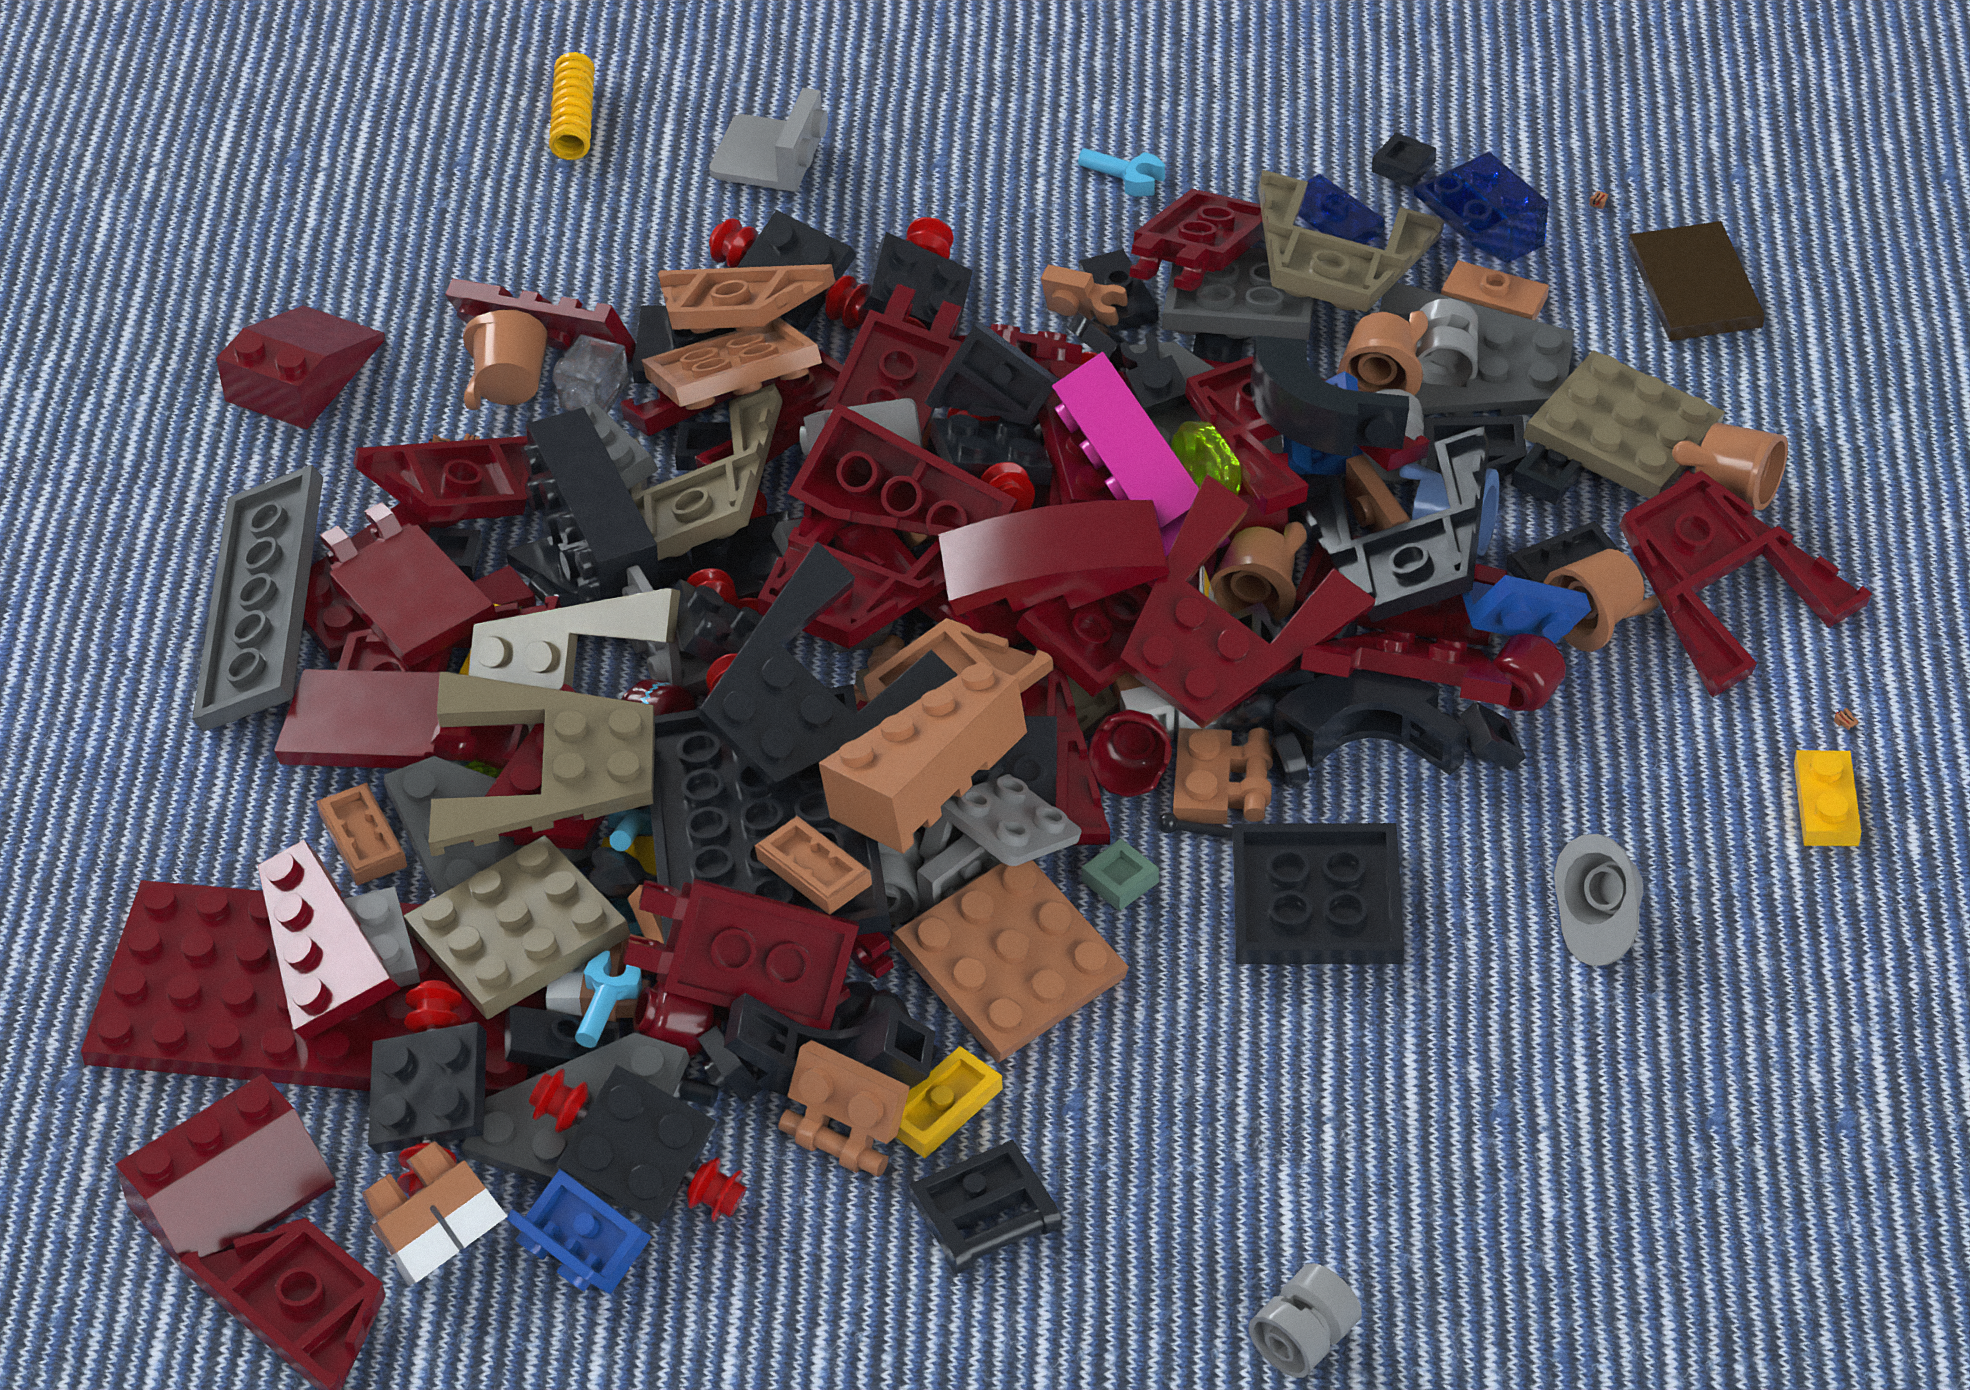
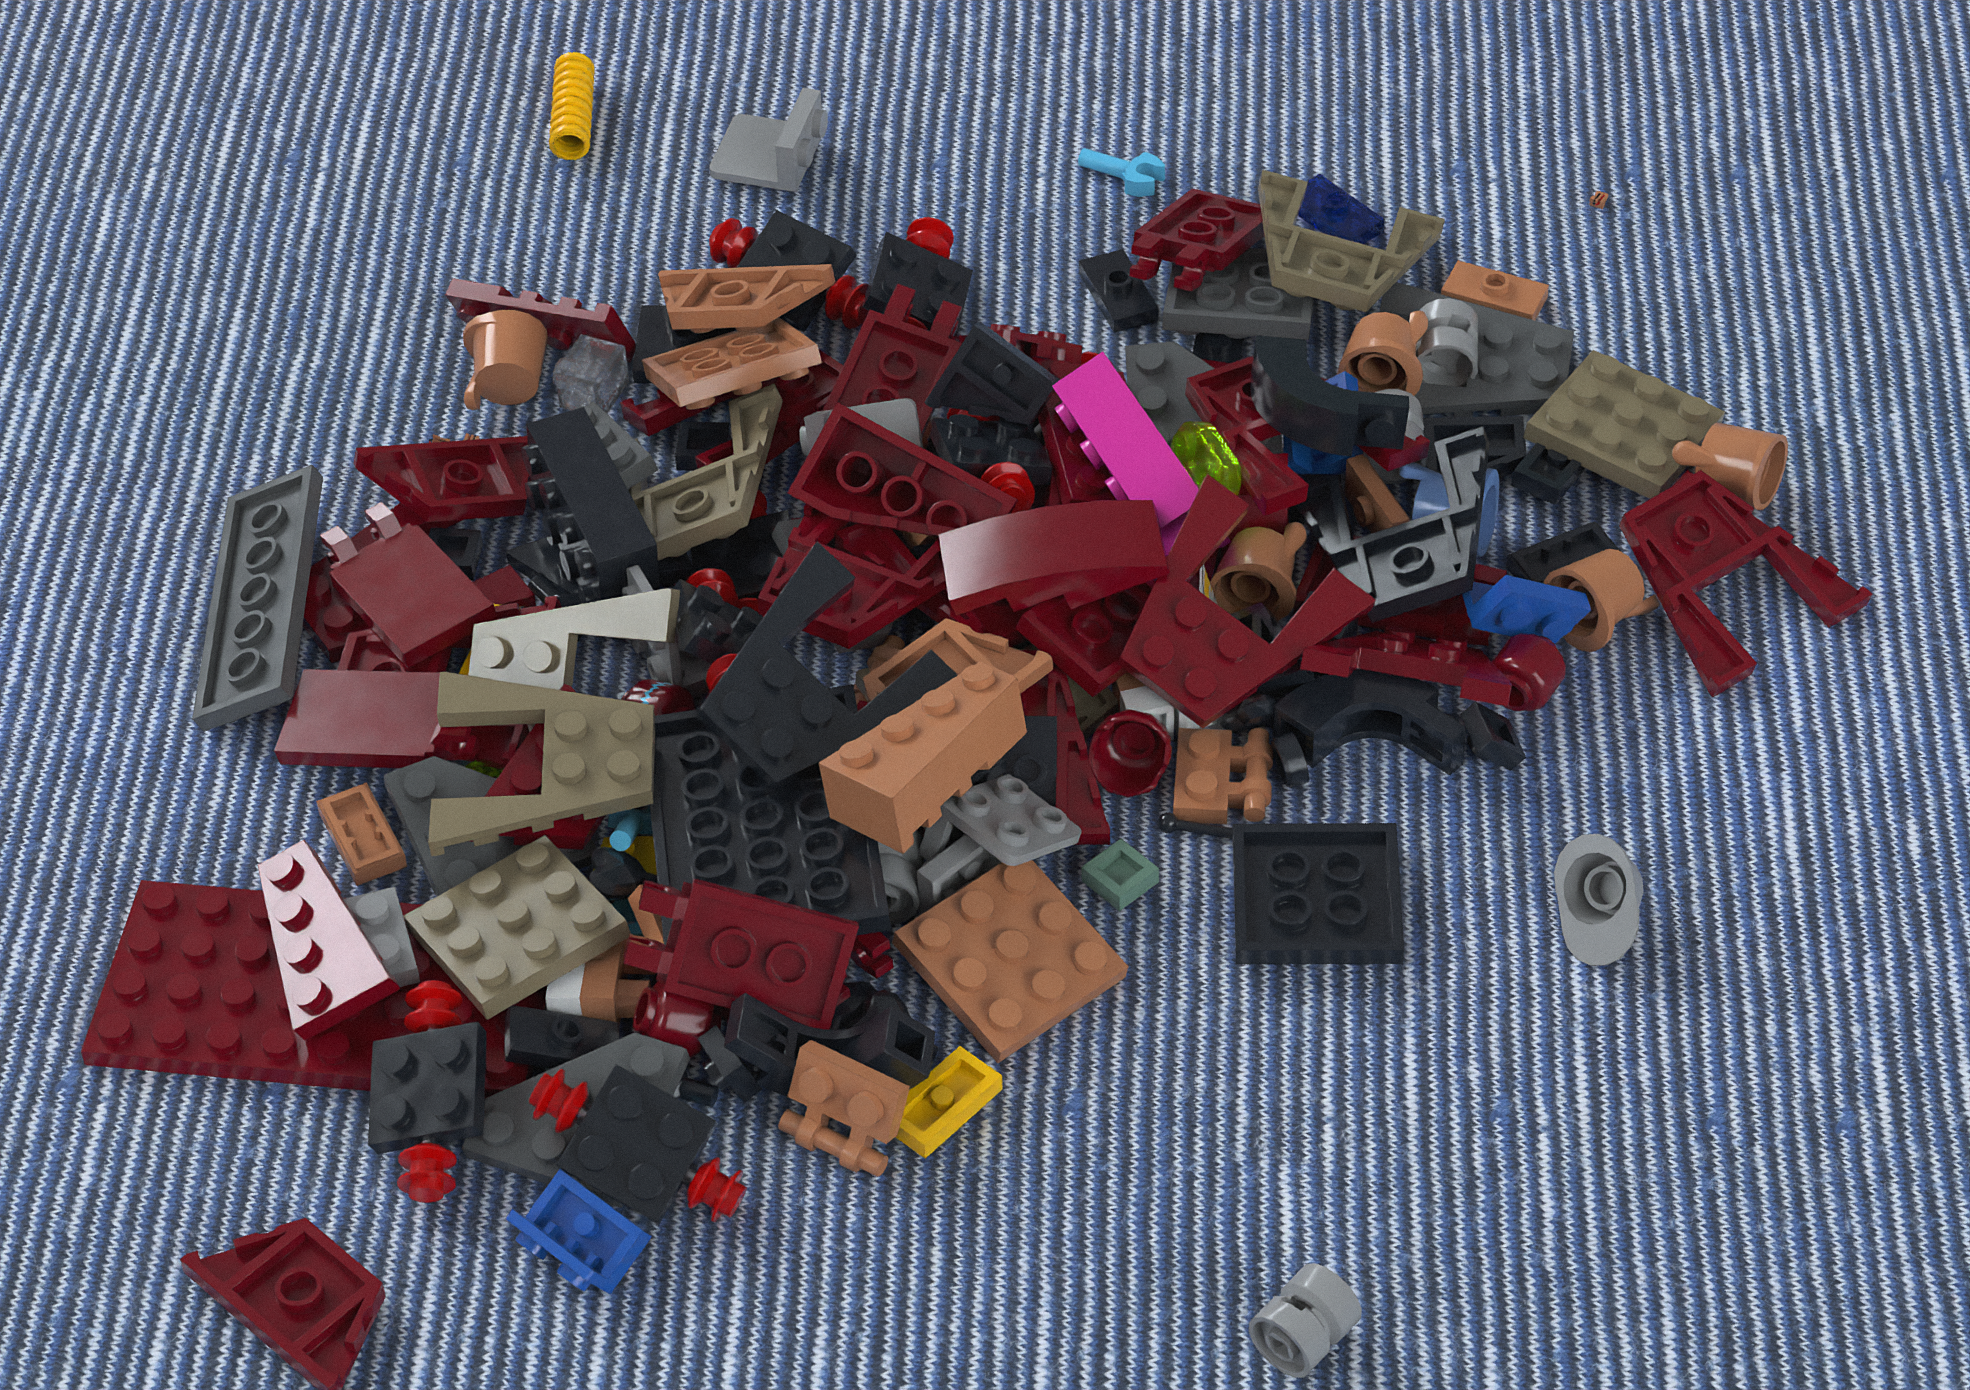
(224, 1173): slope -> none
(294, 363): dark red slope -> none
(435, 1220): nougat hips -> none
(607, 992): medium azure bar -> none
(813, 865): nougat plate -> none
(978, 1191): black plate -> none
(1075, 291): nougat plate -> none
(1098, 338): black plate -> none
(1154, 380): black plate -> none
(1403, 160): black plate -> none
(1489, 207): clear blue slope -> none
(1695, 281): dark brown tile -> none
(1827, 798): yellow plate -> none
(1845, 719): nougat piece -> none

